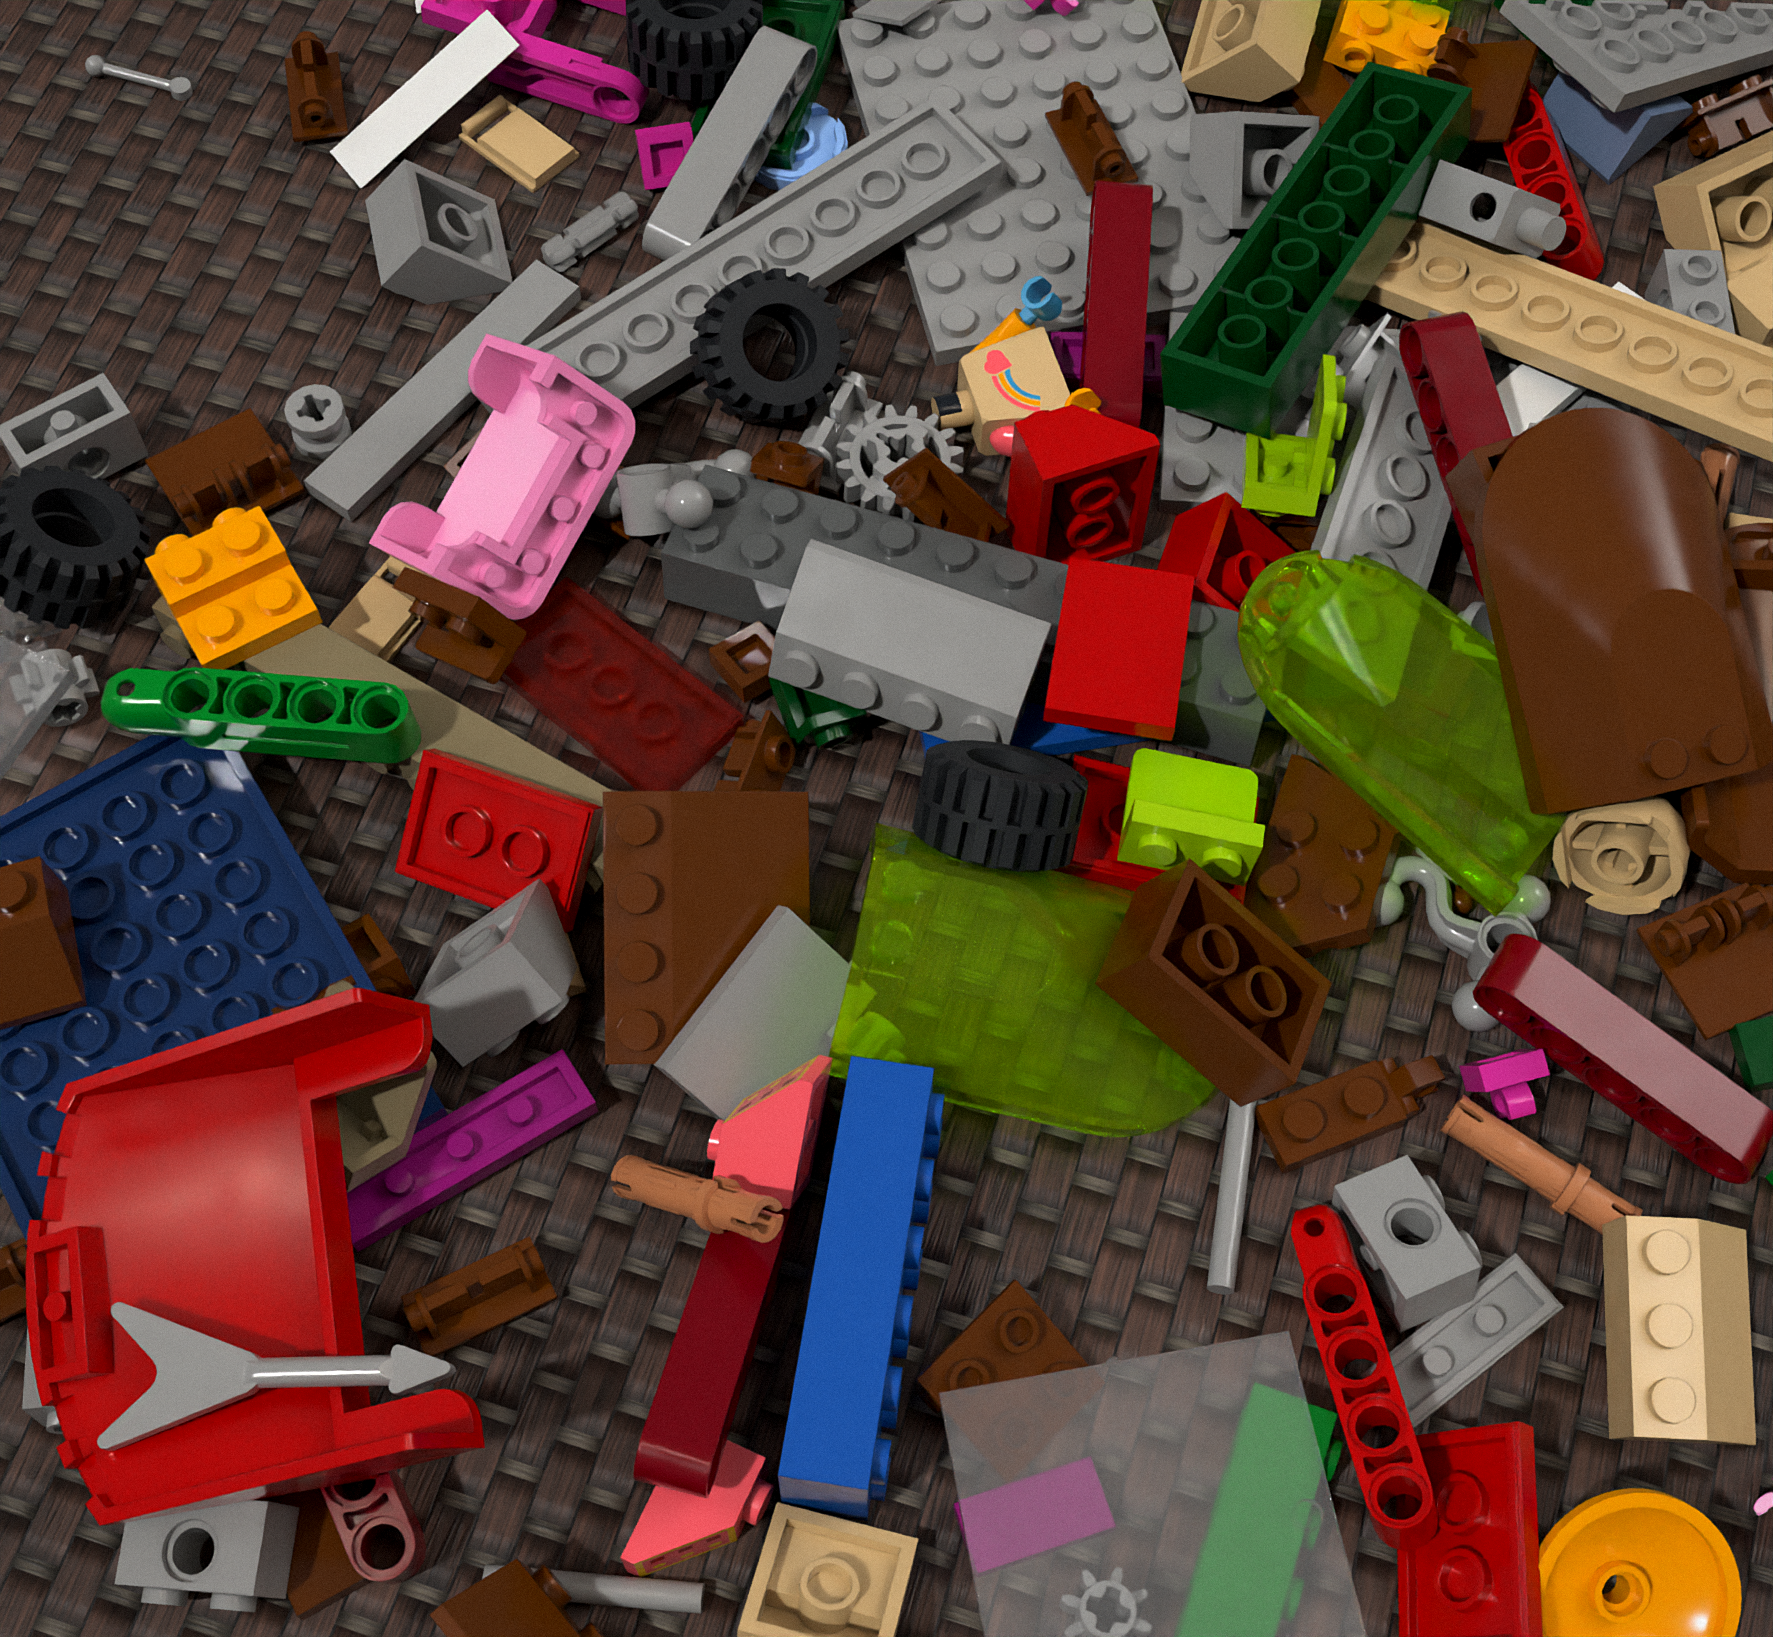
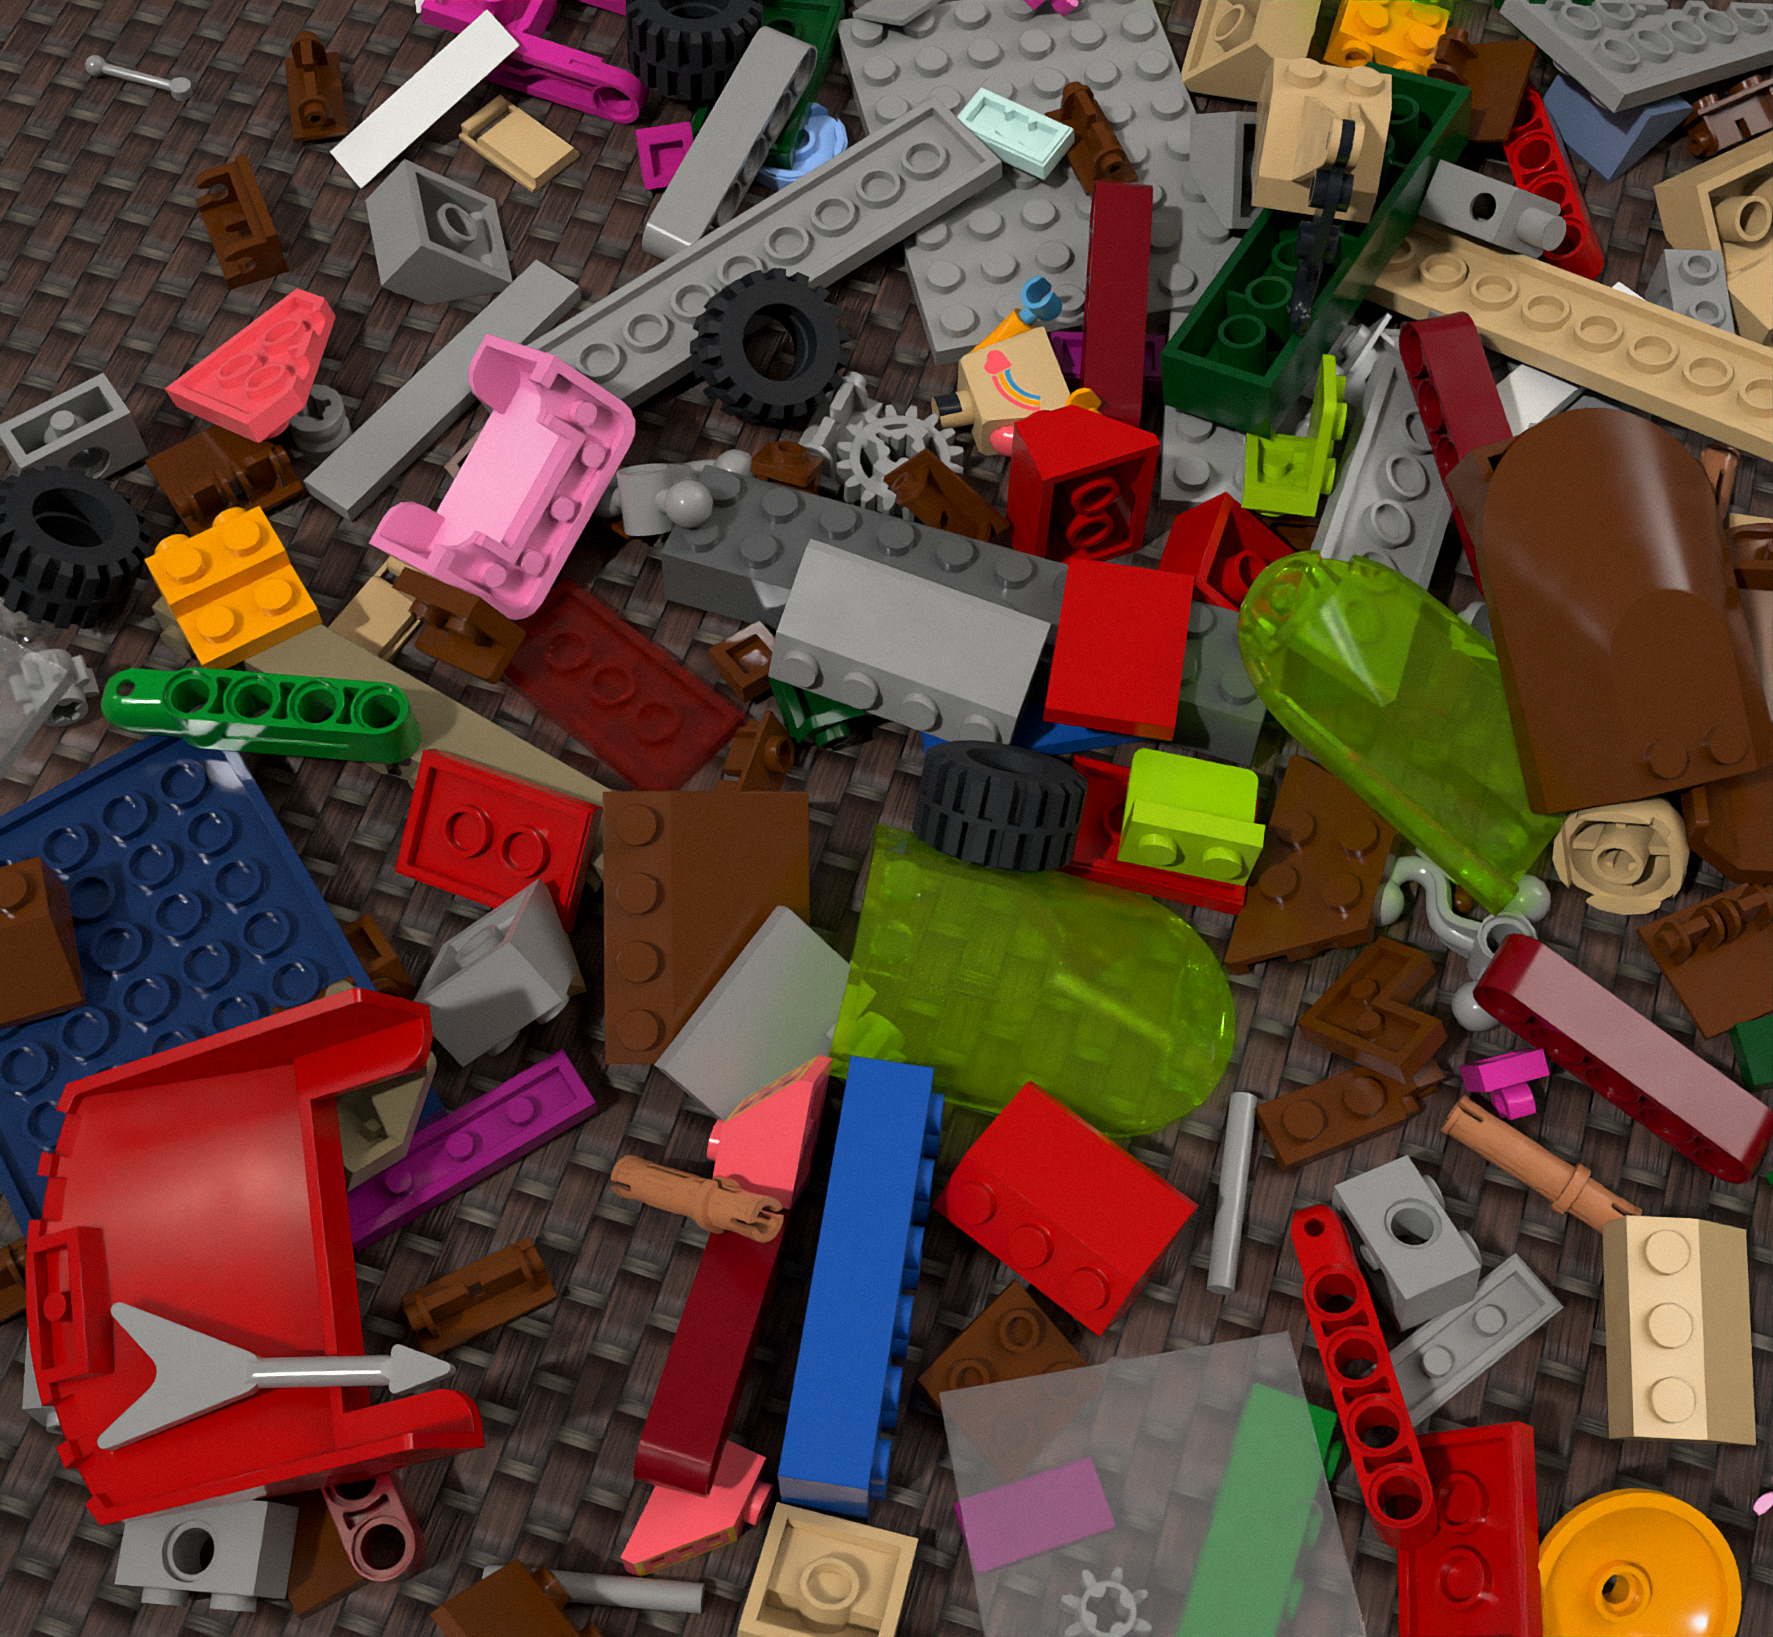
(240, 225): none -> reddish brown hinge
(262, 371): none -> coral plate
(590, 232): light grey axle -> none
(1017, 133): none -> light aqua plate
(1065, 1207): none -> red slope
(1214, 984): reddish brown brick -> none
(1319, 156): none -> tan slope
(1367, 1012): none -> reddish brown plate

